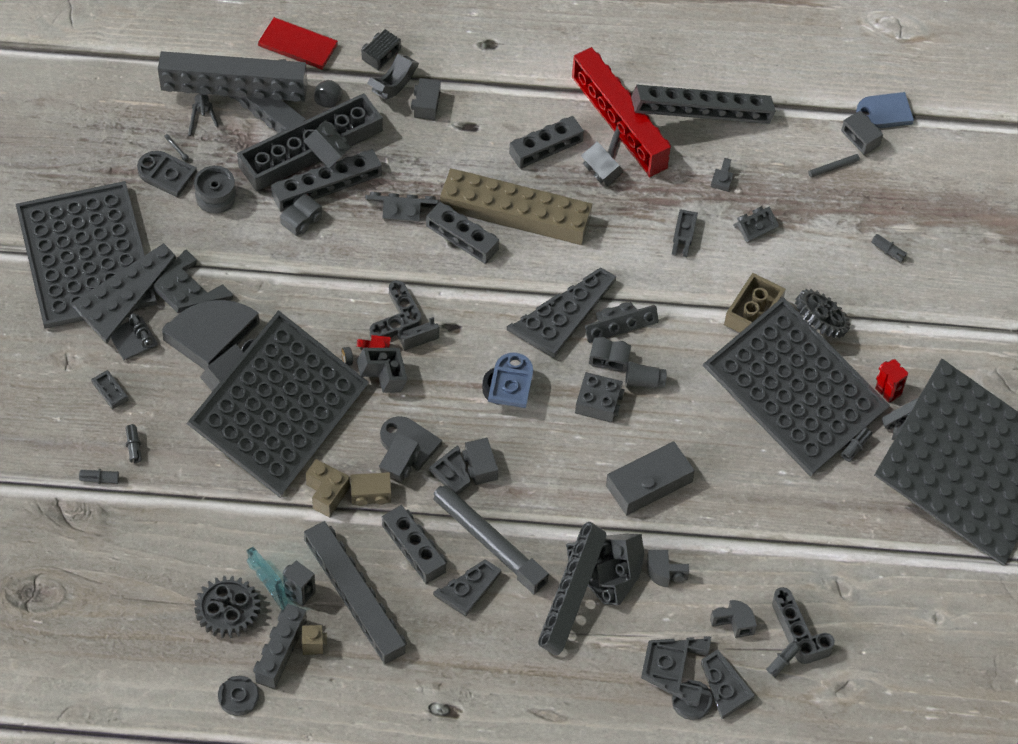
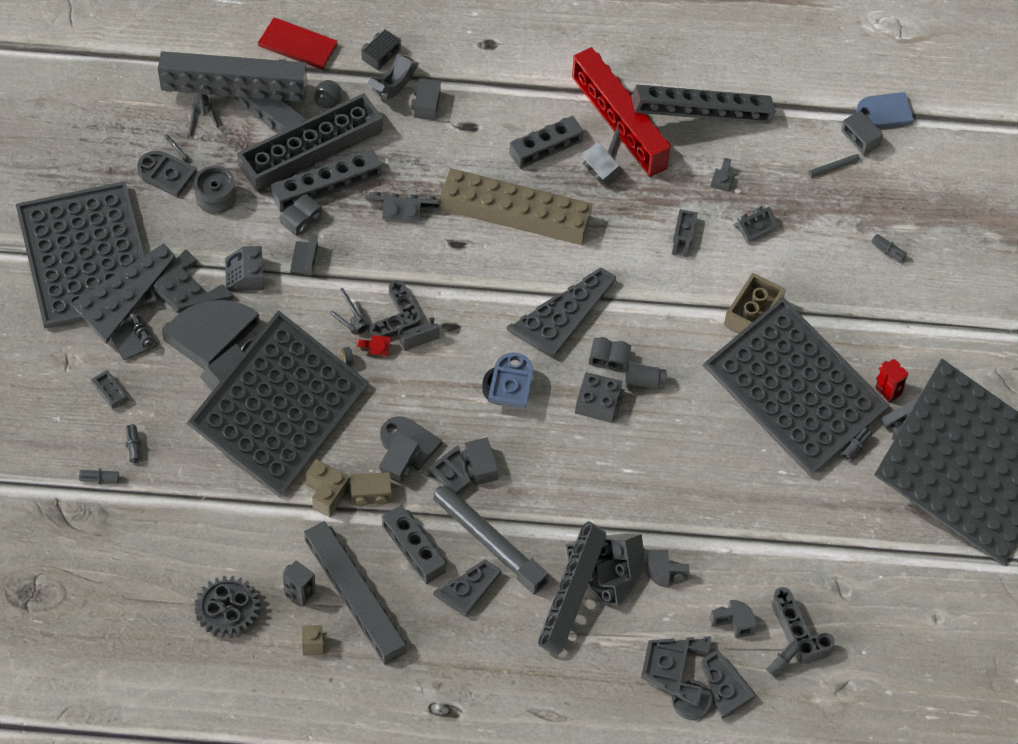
(238, 695): dark grey tile -> none
(245, 269): none -> dark grey slope
(267, 576): clear light blue wing -> none
(280, 647): dark grey brick -> none
(304, 257): none -> dark grey panel
(327, 143): dark grey brick -> none
(358, 321): none -> dark grey plant
(386, 365): dark grey brick -> none
(473, 241): dark grey brick -> none
(620, 320): dark grey bracket -> none
(650, 478): dark grey brick -> none
(822, 313): dark grey gear -> none

